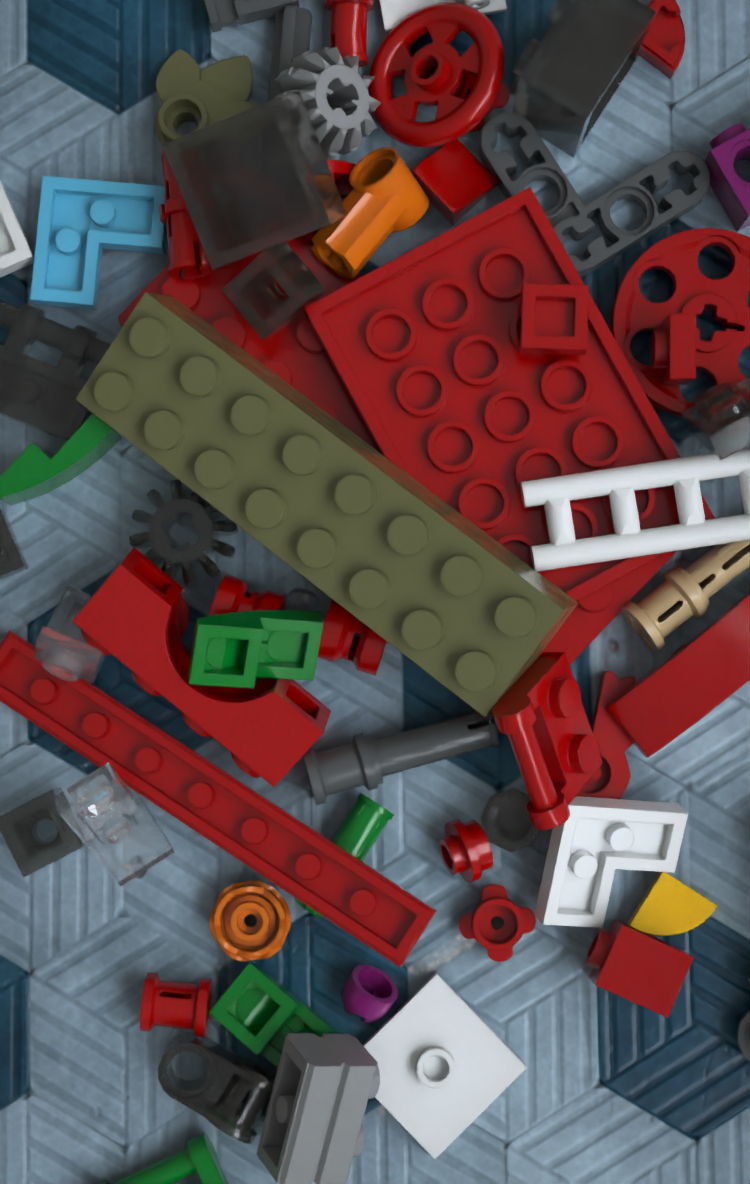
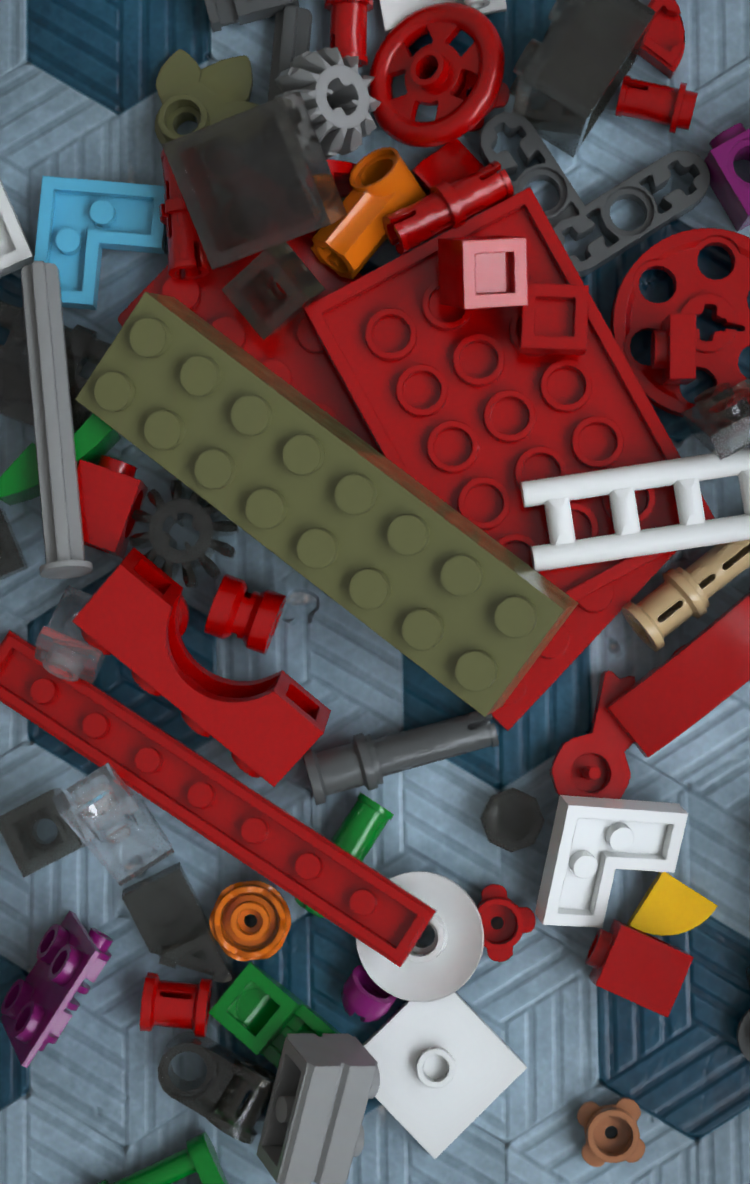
(36, 1006): none -> magenta hinge
(53, 423): none -> light grey axle
(108, 502): none -> red brick
(175, 923): none -> clear smoke slope
(254, 644): green slope -> none
(339, 643): red wheel -> none
(447, 207): none -> red pin
(453, 956): none -> white dish
(465, 849): red plate -> none
(483, 271): none -> brick
(549, 737): red plate -> none
(627, 1142): none -> nougat plate
(656, 103): none -> red pin

